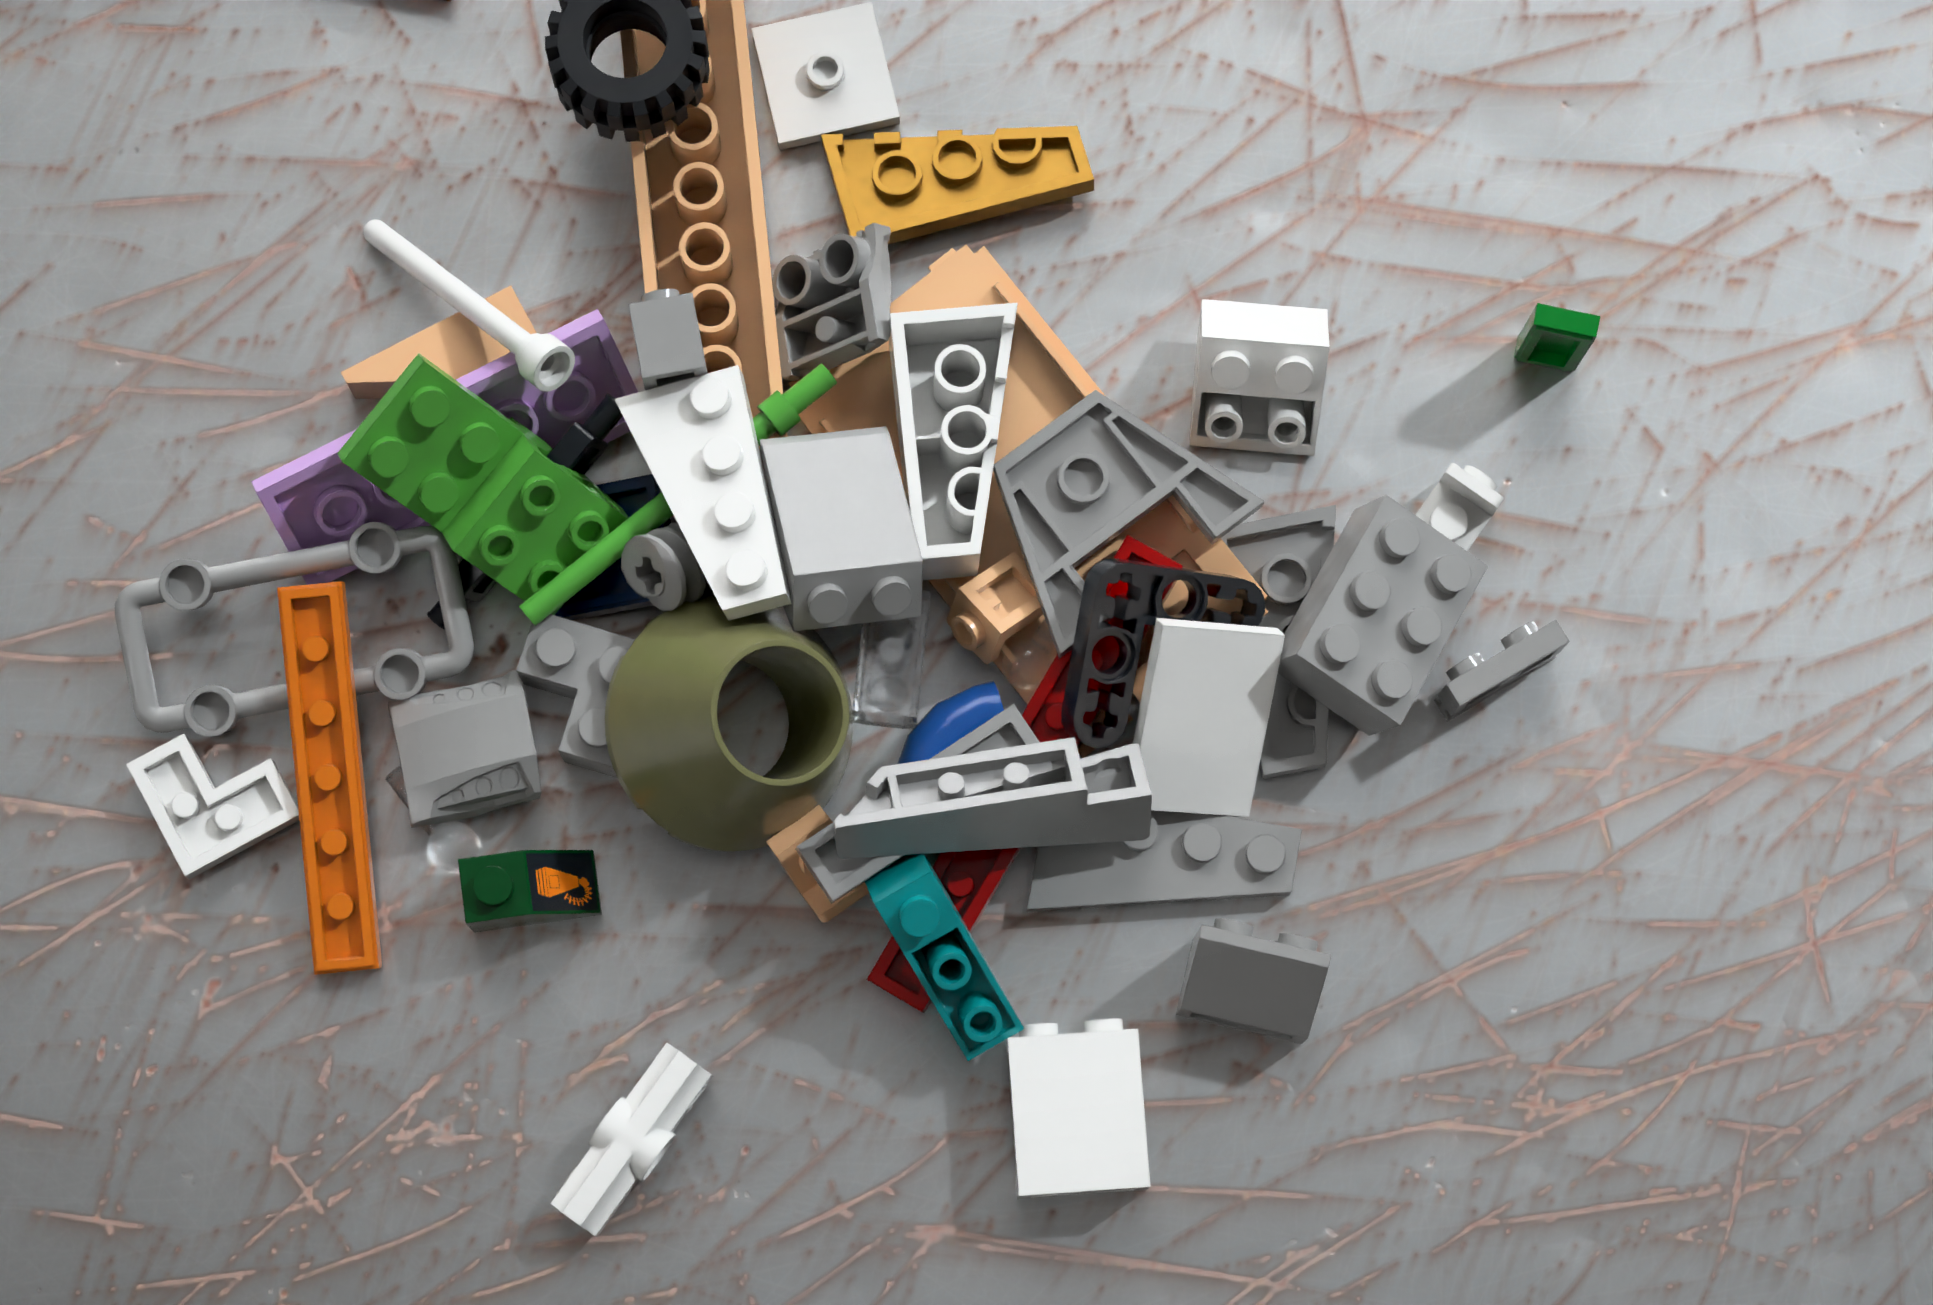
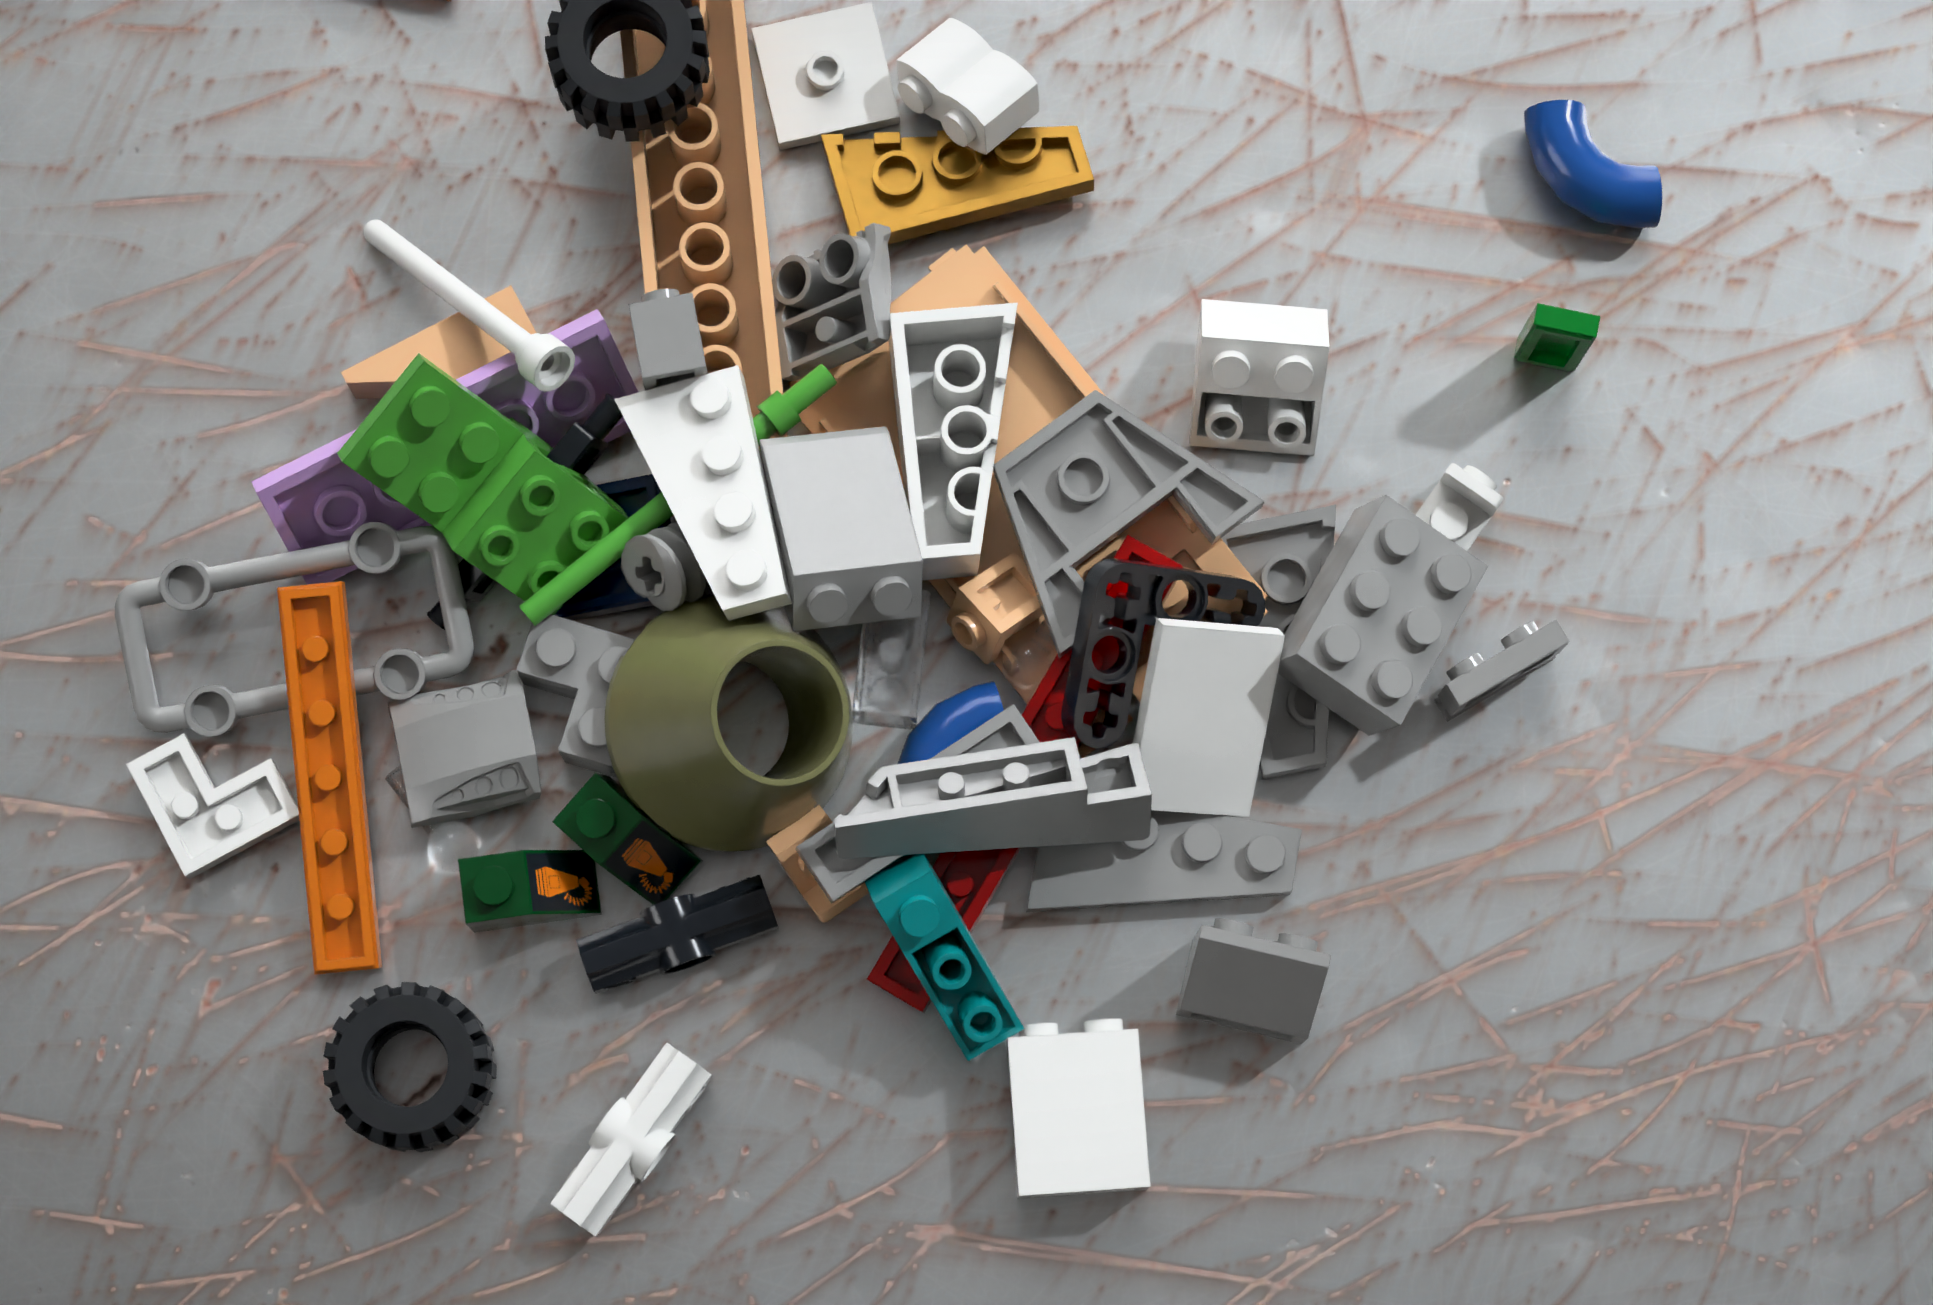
(370, 1028): none -> black tyre
(626, 840): none -> slope
(677, 934): none -> black piece
(967, 86): none -> white brick
(1583, 174): none -> blue cylinder

